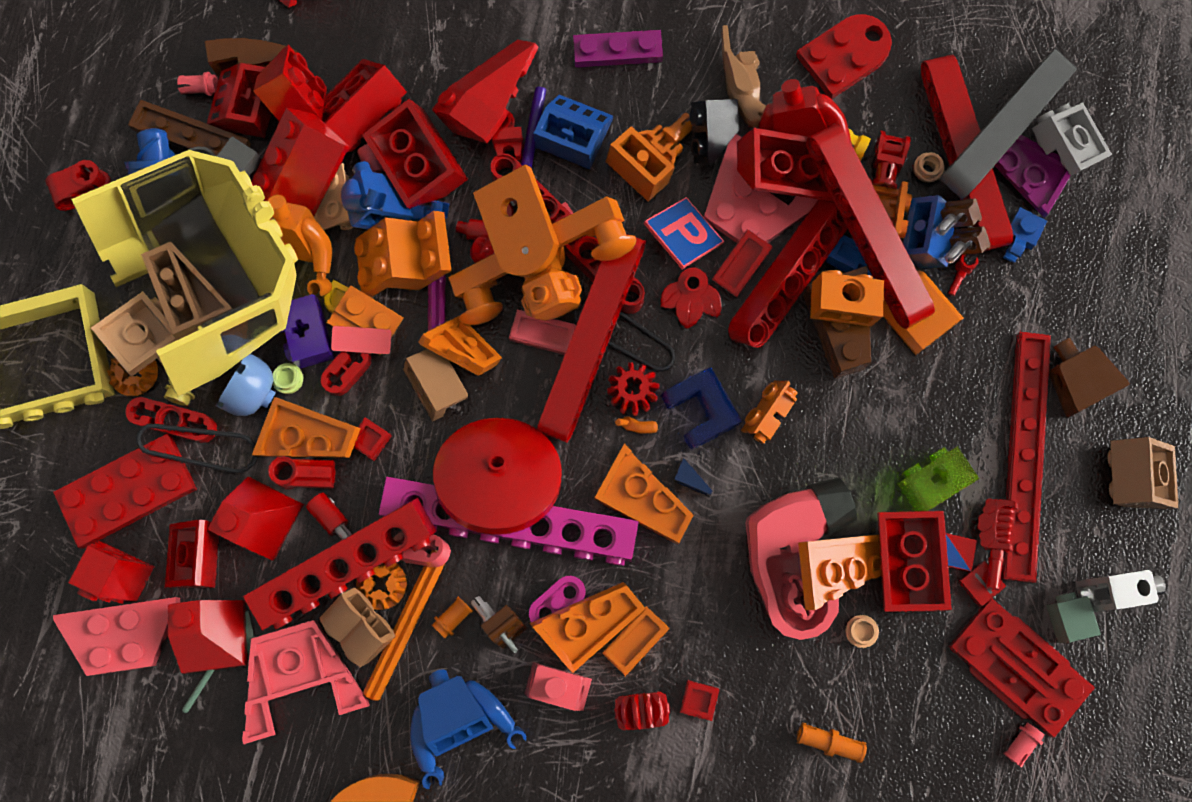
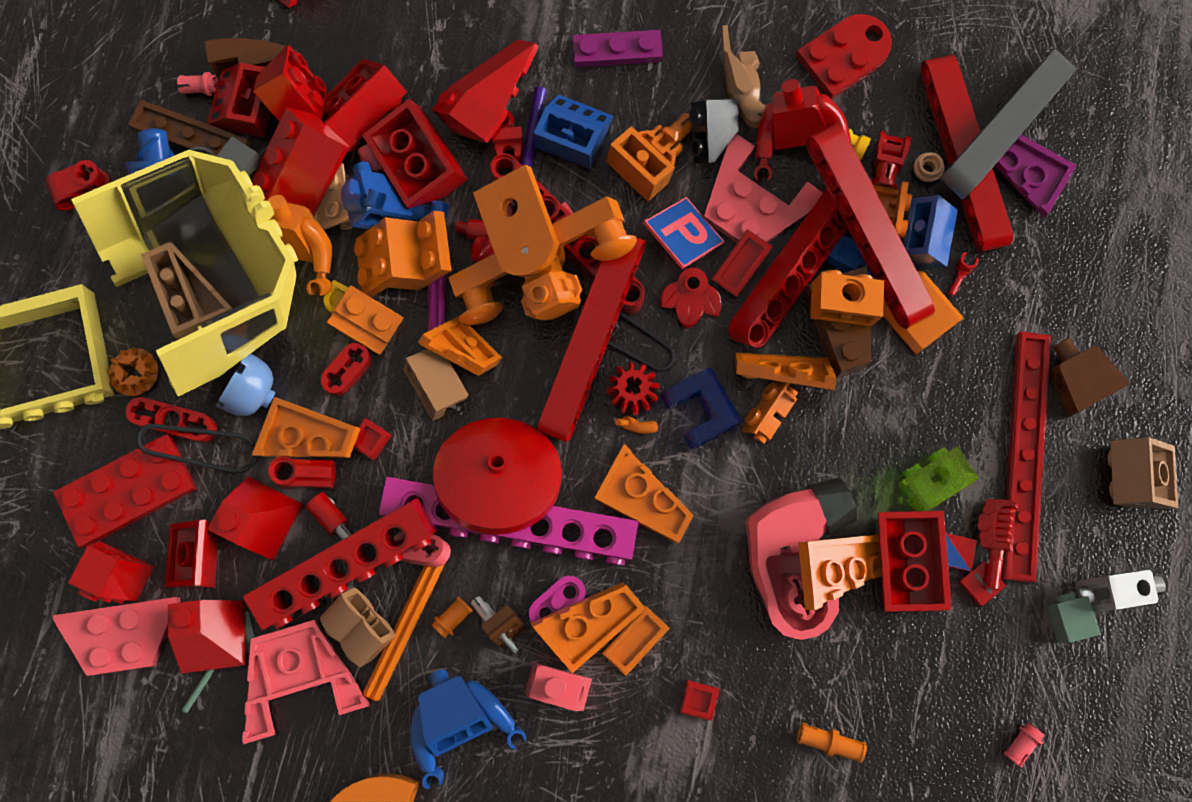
(135, 332): light nougat plate -> none
(182, 400): light yellow plate -> none
(287, 378): yellowish green plate -> none
(316, 345): dark purple brick -> none
(361, 340): coral sticker -> none
(395, 585): orange gear -> none
(547, 335): coral tile -> none
(642, 711): red gear -> none
(689, 478): dark blue piece -> none
(779, 165): red slope -> none
(787, 368): none -> orange wing
(862, 631): light nougat plate -> none
(965, 240): reddish brown piece -> none
(1021, 668): red piece -> none
(1026, 232): blue plate -> none
(1073, 136): light grey plate -> none

